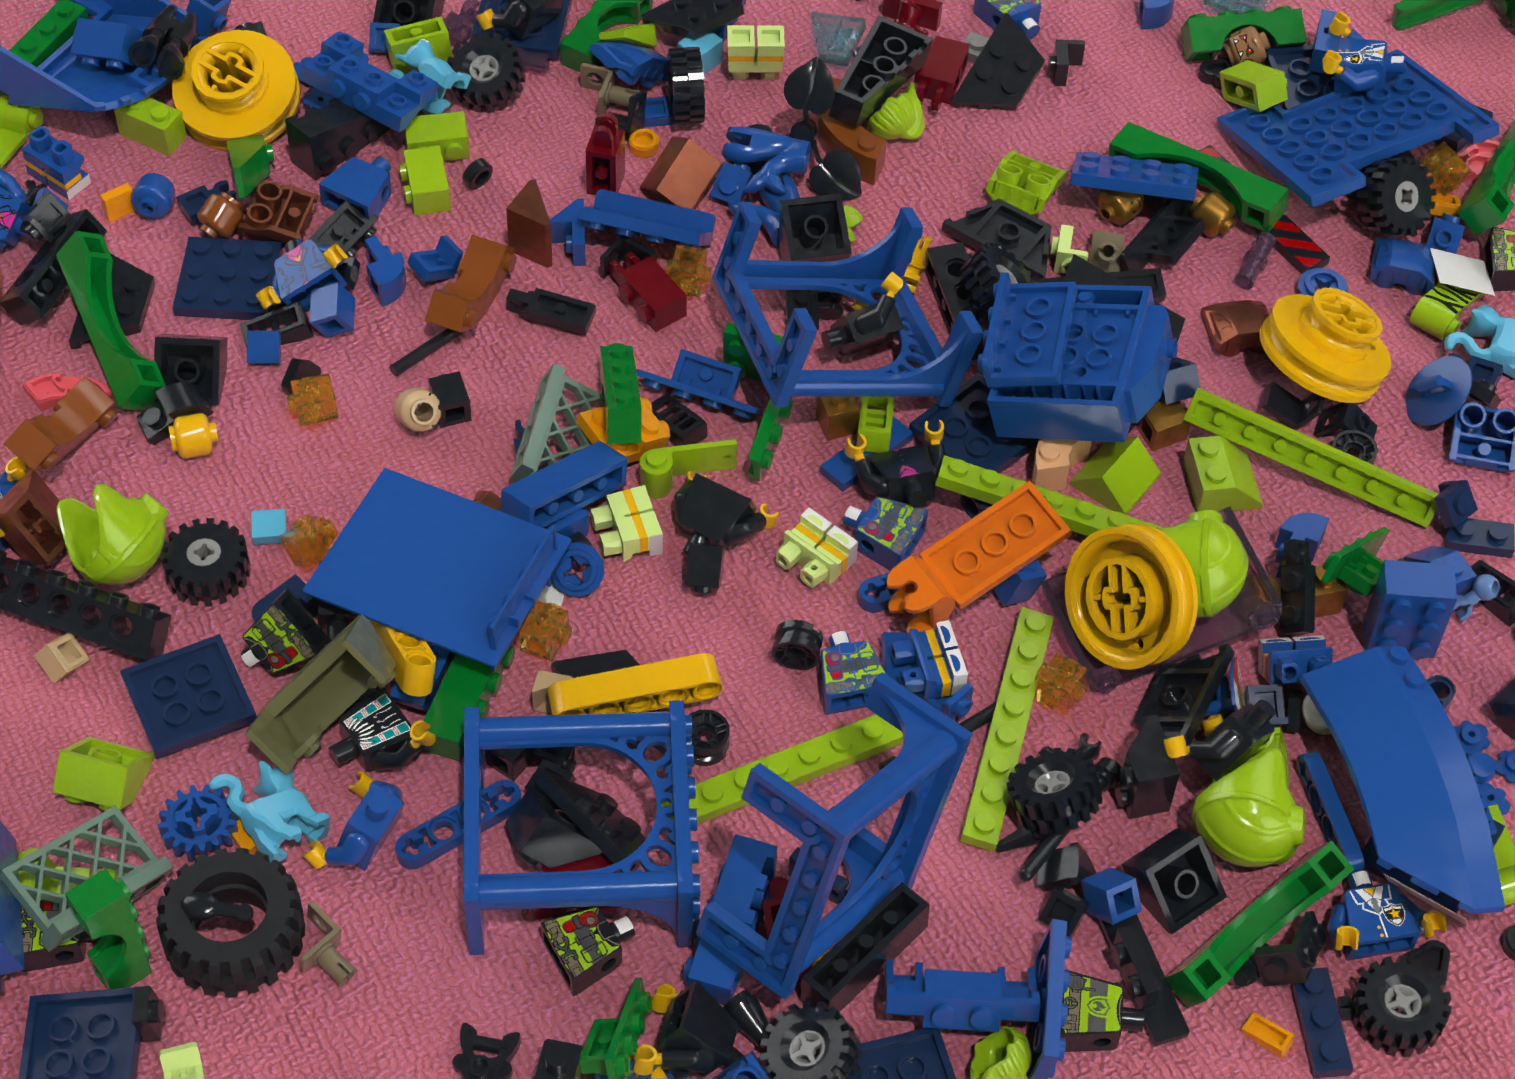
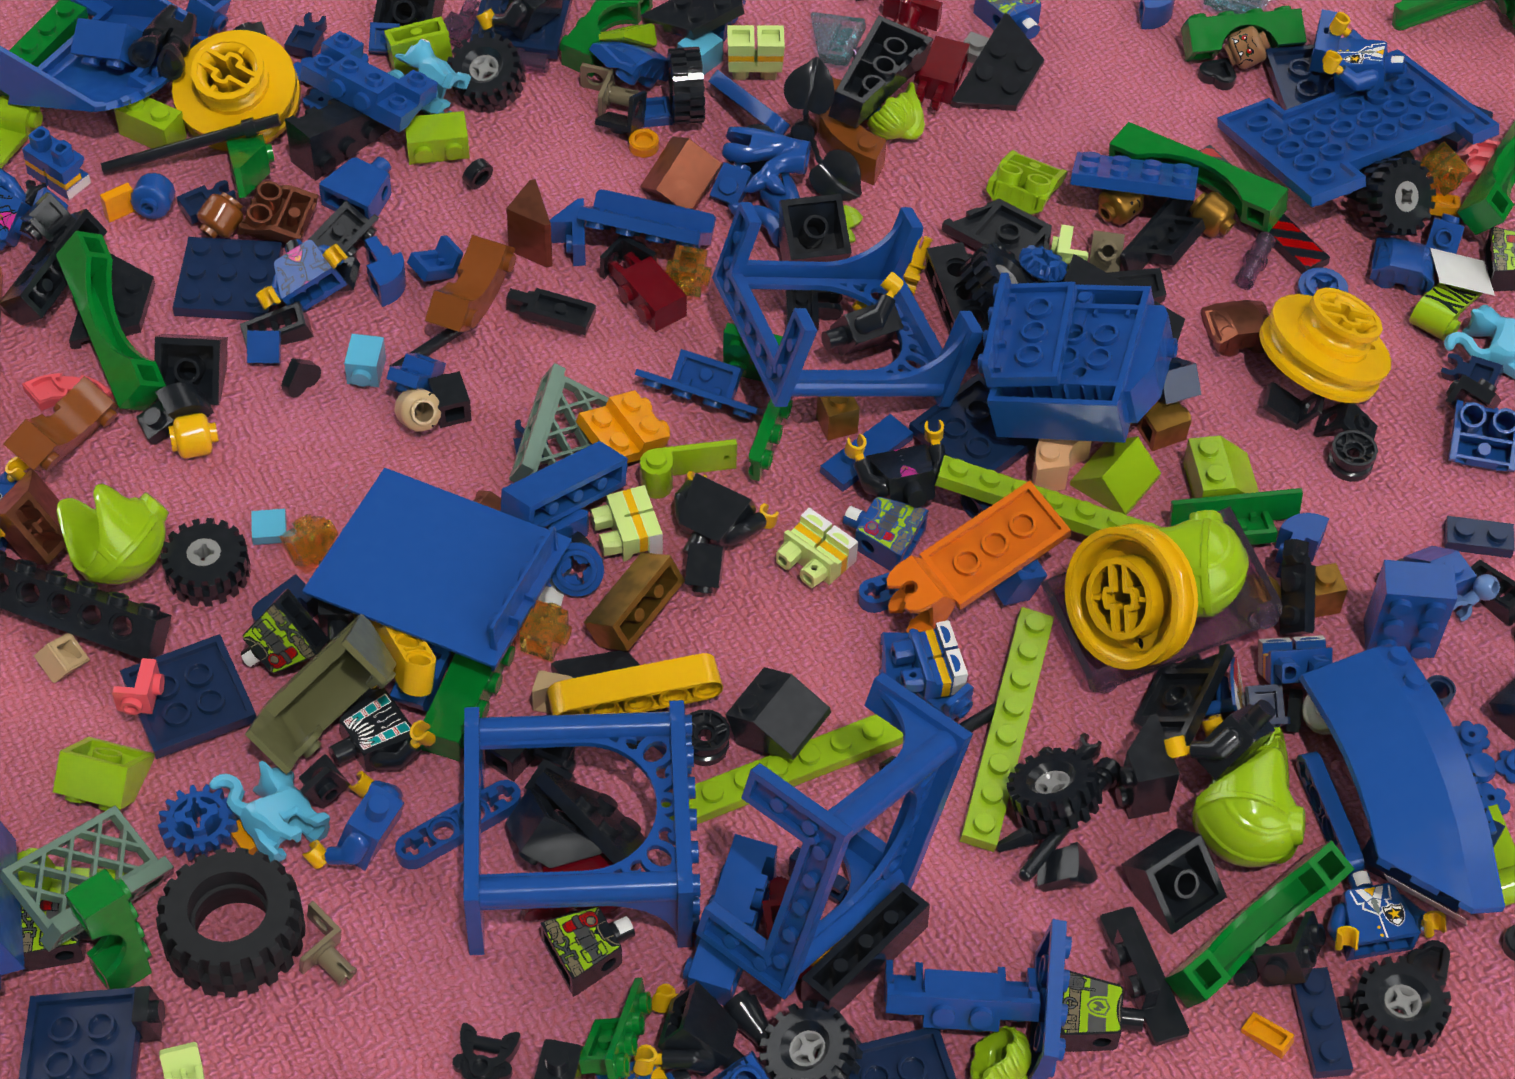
(143, 696): none -> coral bracket
(206, 906): black piece -> none
(248, 127): none -> black bar
(306, 39): none -> dark blue plate
(312, 400): clear yellow brick -> none
(325, 785): none -> black bracket
(332, 310): blue brick -> none
(365, 360): none -> medium azure brick
(415, 372): none -> blue brick
(426, 180): lime brick -> none
(605, 155): dark red hinge -> none
(621, 394): green arch -> none
(634, 601): none -> pearl gold brick
(696, 426): black slope -> none
(749, 103): none -> blue beam
(776, 714): none -> black slope
(797, 645): black wheel -> none
(847, 673): torso -> none
(876, 424): lime slope -> none
(1042, 263): none -> blue gear
(1061, 683): clear yellow brick -> none
(1065, 54): black bracket -> none
(1065, 907): black plate -> none
(1111, 895): blue brick -> none
(1253, 85): lime brick -> none
(1253, 510): none -> green bracket
(1312, 457): lime plate -> none
(1357, 563): green bracket -> none
(1438, 390): blue shield -> none
(1455, 502): dark blue bracket -> none

